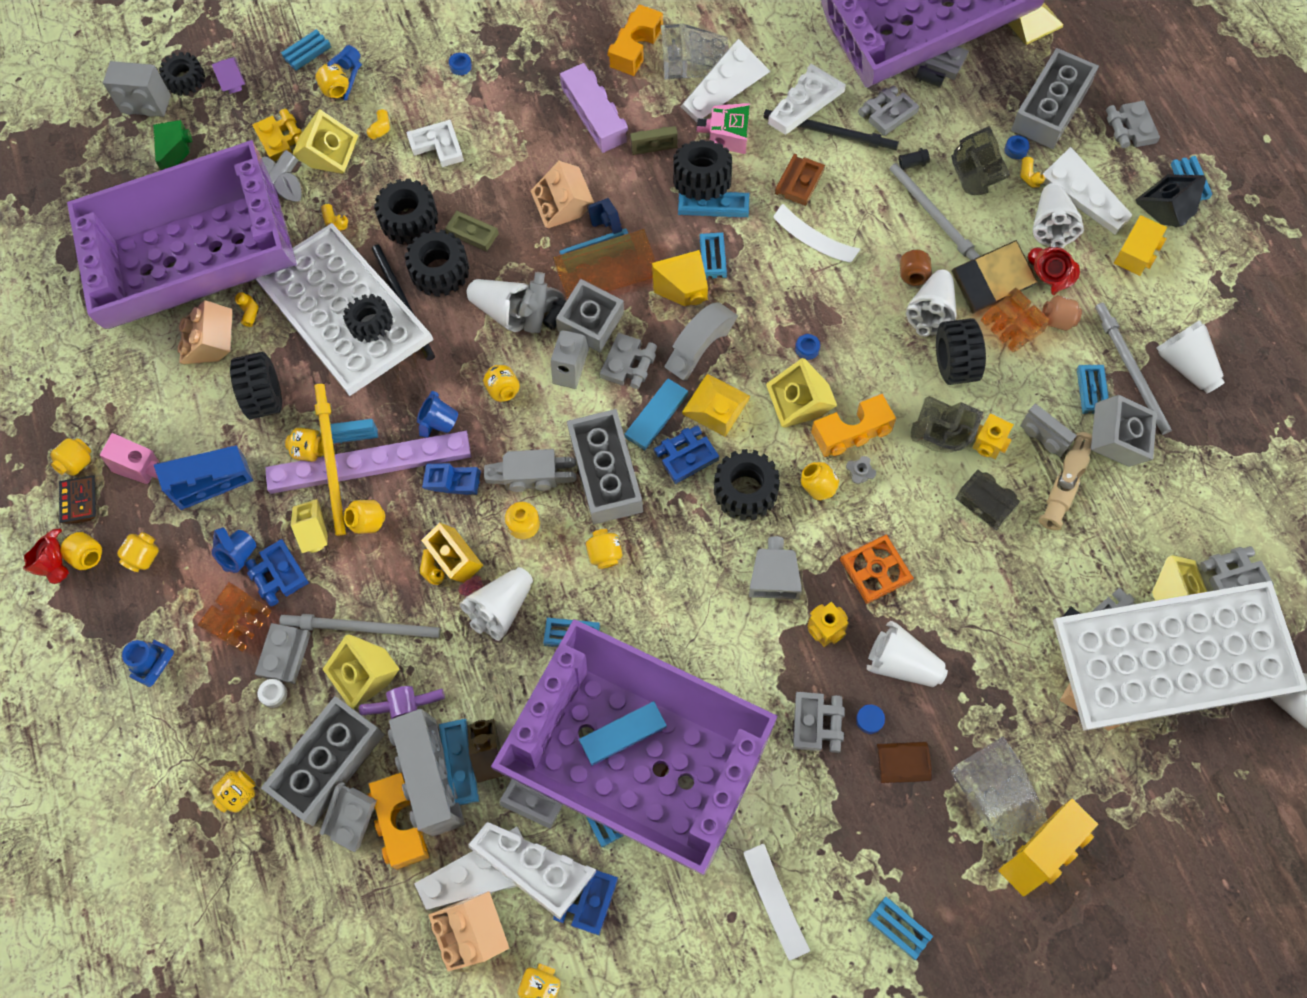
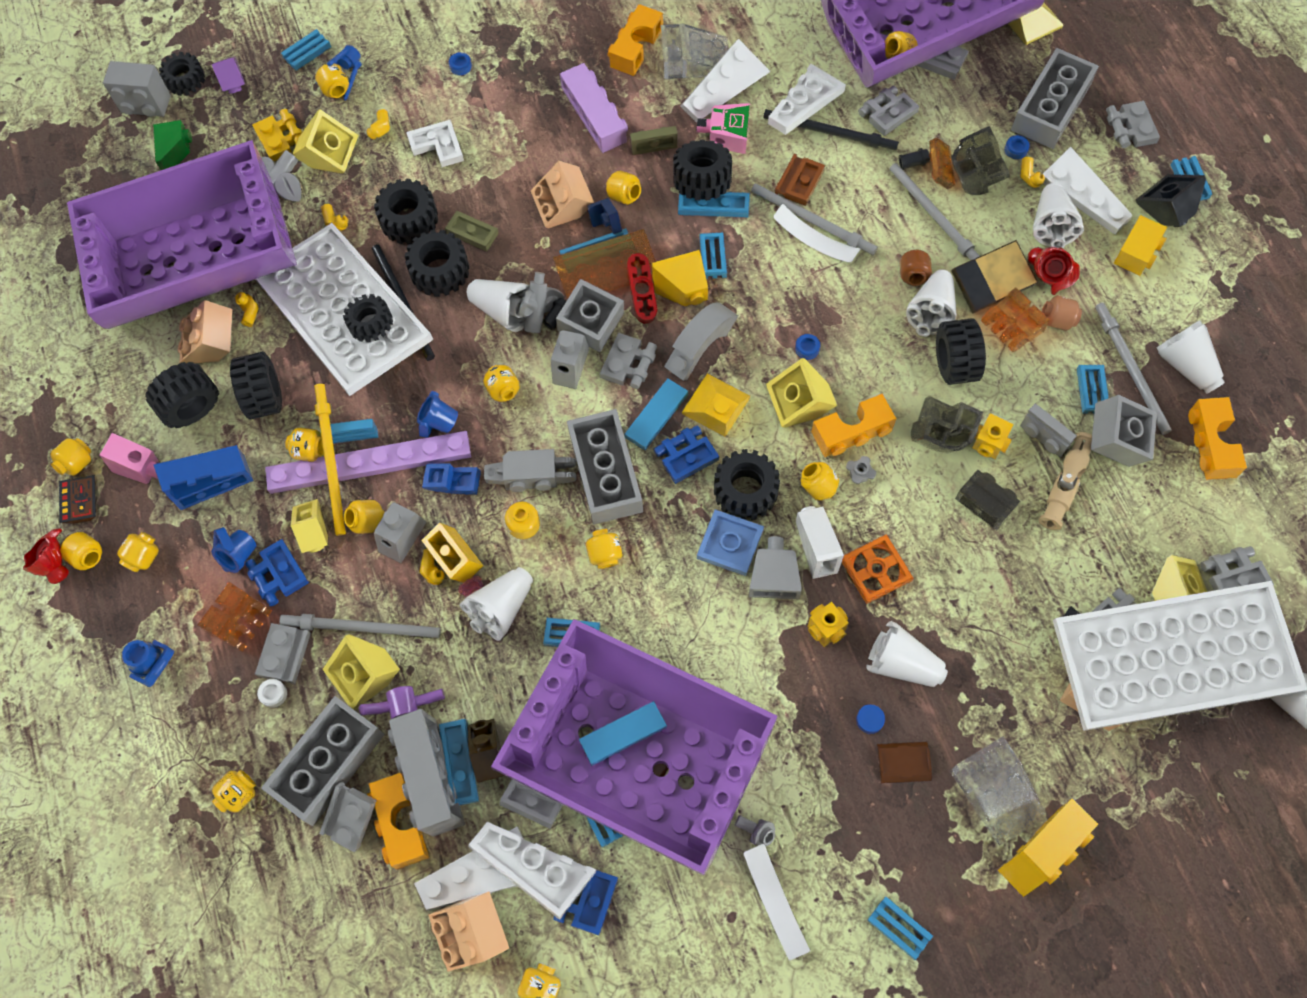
(182, 395): none -> black tyre
(400, 530): none -> light grey torso
(623, 187): none -> yellow head
(645, 270): none -> red beam
(730, 542): none -> medium blue plate
(762, 832): none -> light grey plate
(809, 722): light grey plate -> none
(819, 542): none -> white slope
(853, 239): none -> light grey bar
(899, 42): none -> yellow head
(930, 76): black pin -> none
(941, 163): none -> clear orange plate
(1217, 458): none -> light orange arch

